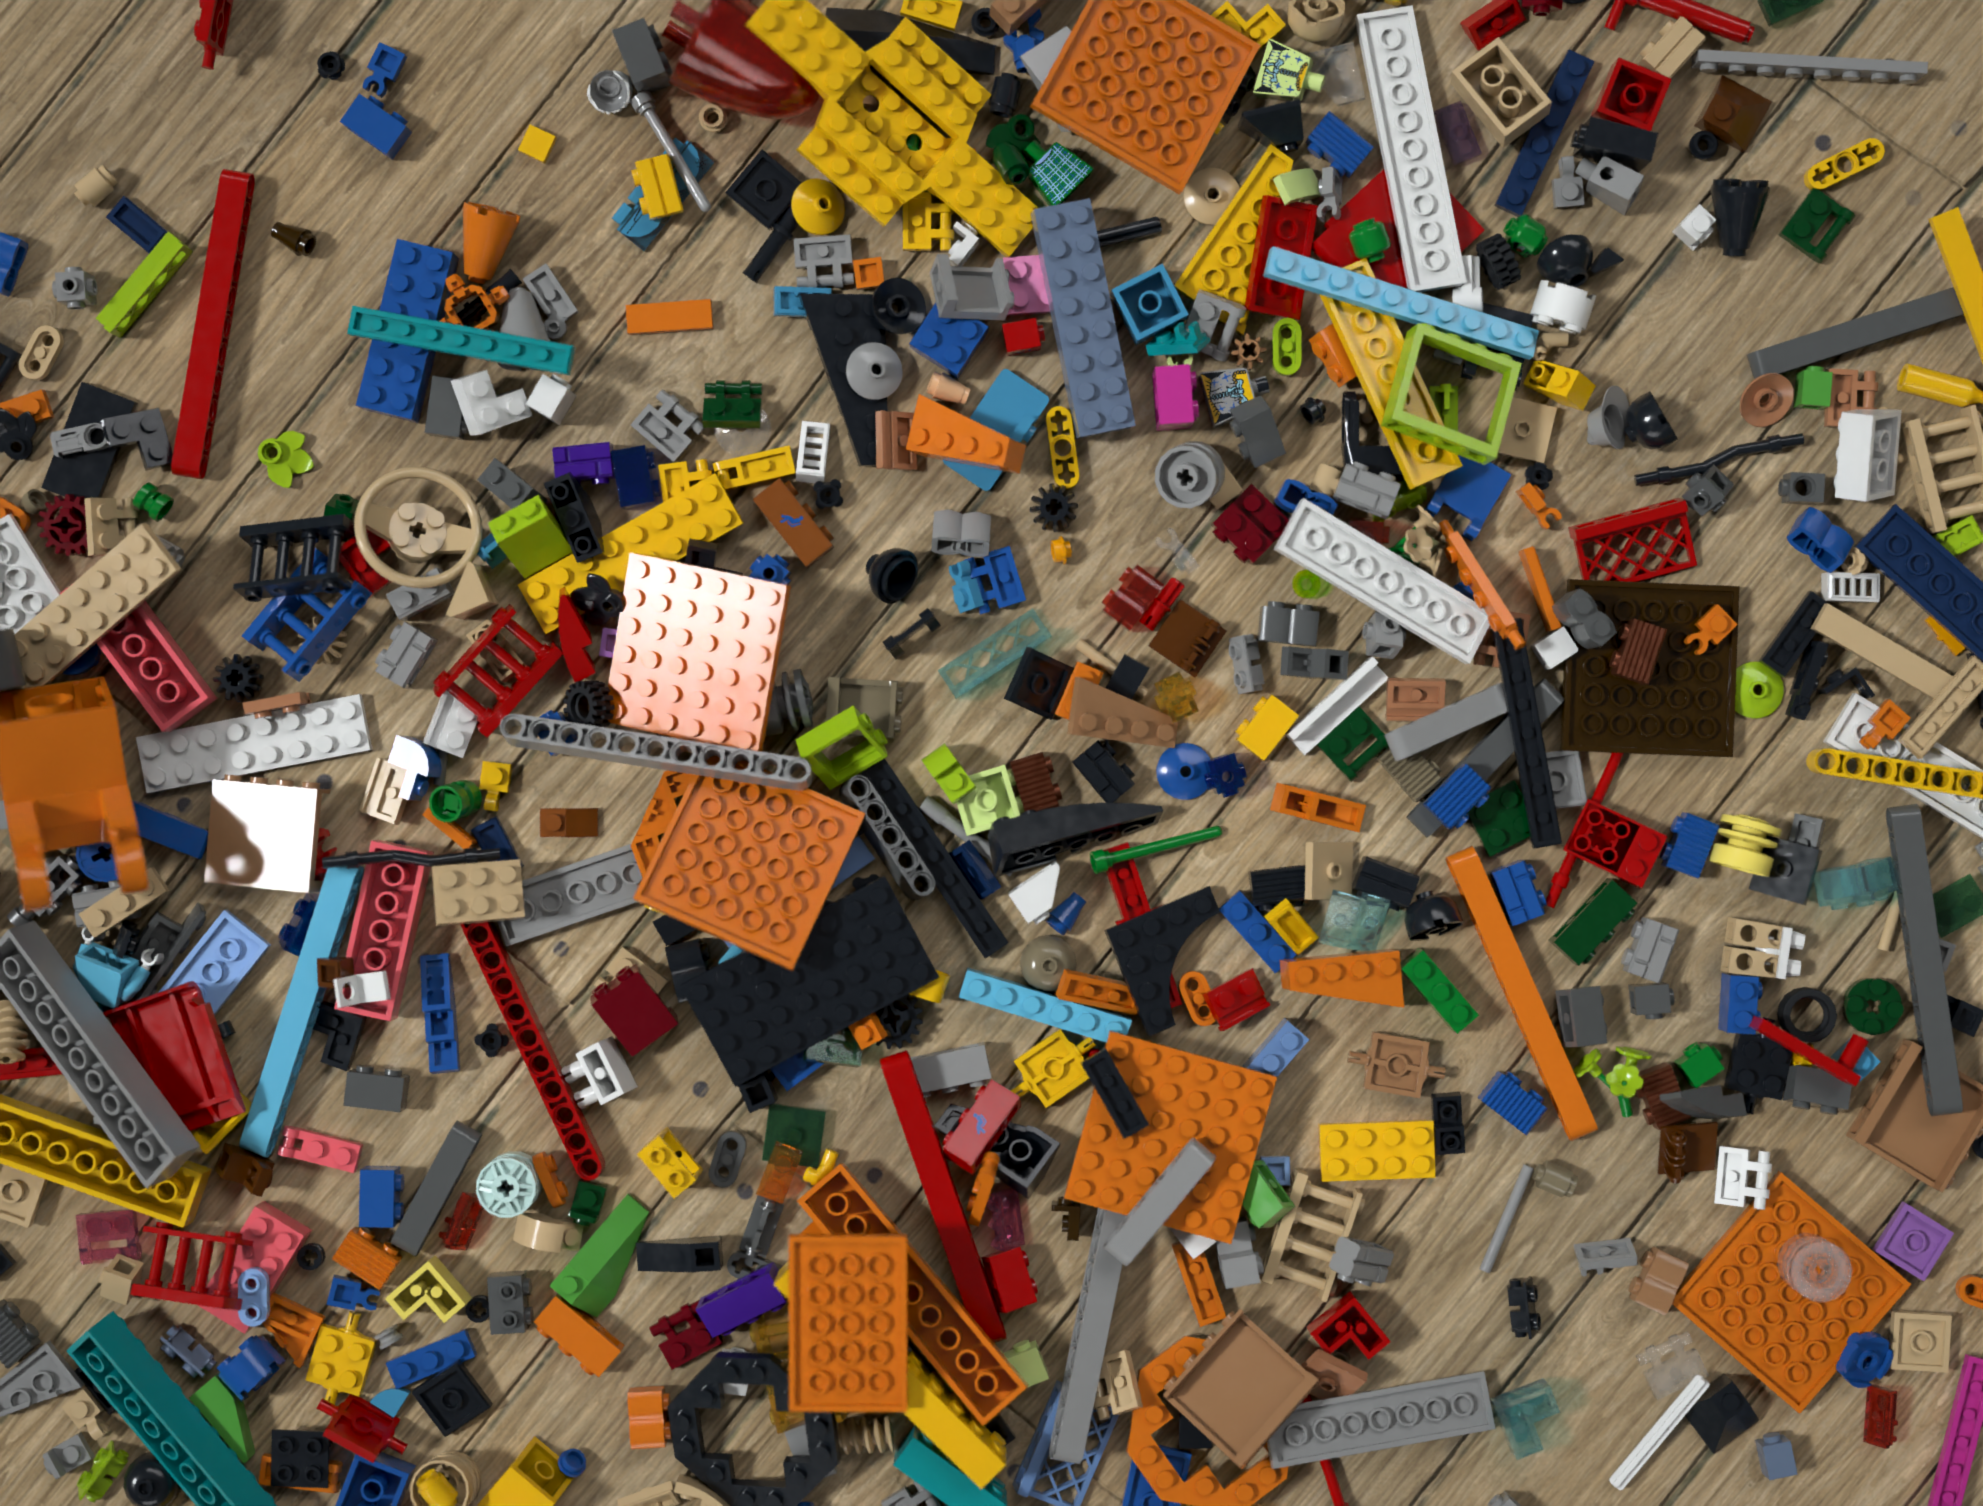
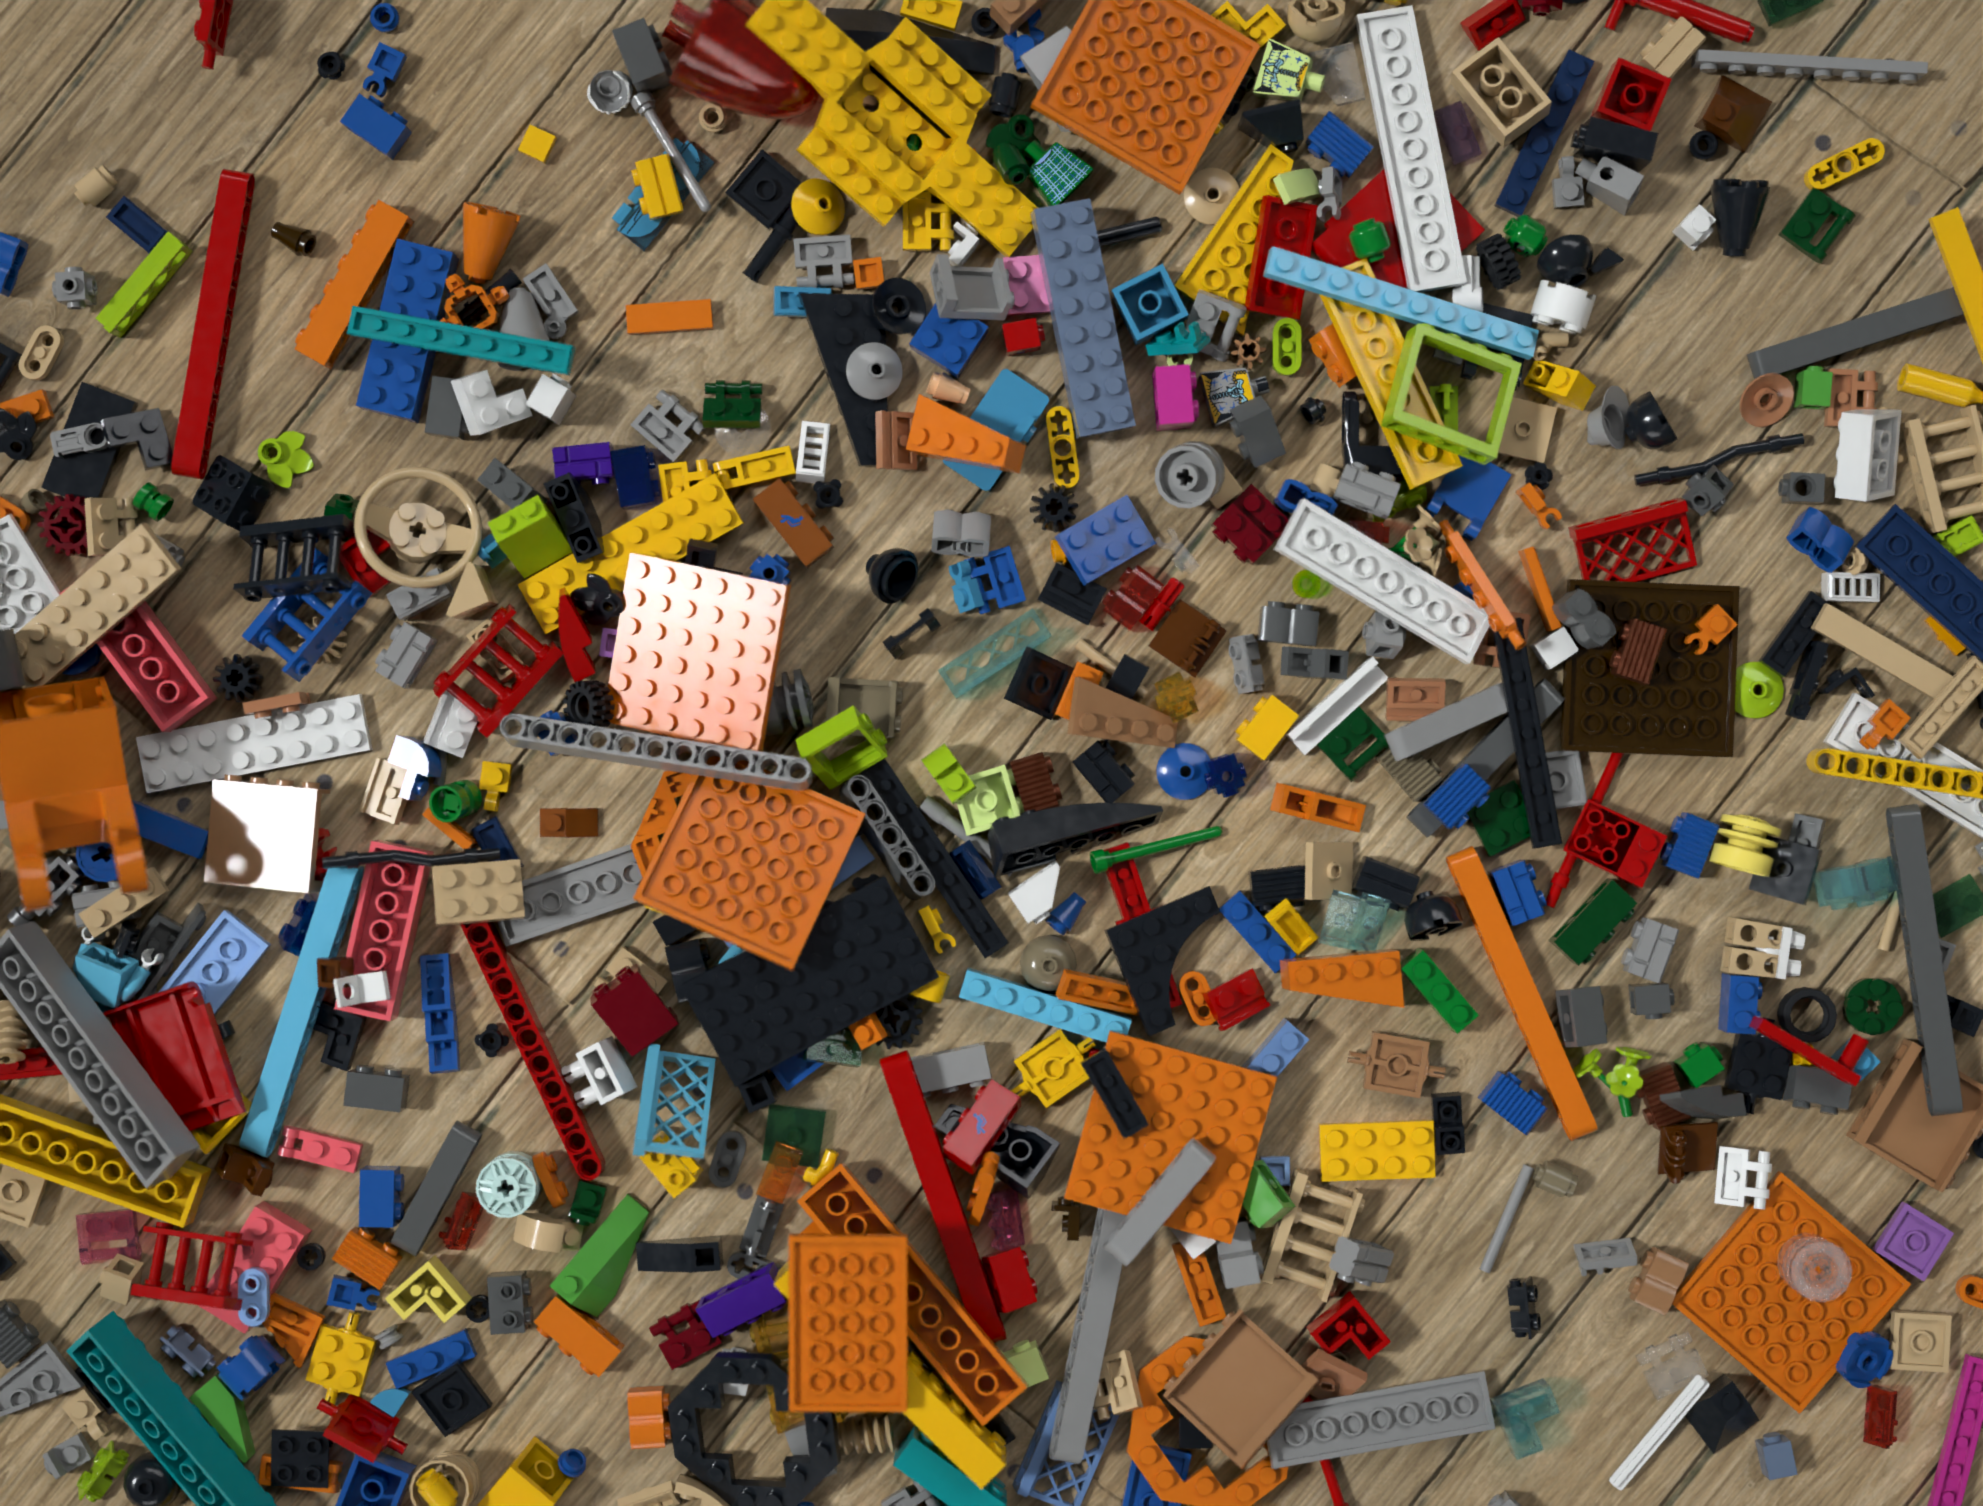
(232, 493): none -> black bracket
(353, 284): none -> orange brick
(380, 10): none -> blue plate
(649, 1103): none -> medium azure fence
(933, 921): none -> yellow plate
(1068, 595): none -> black plate
(1105, 540): none -> blue plate

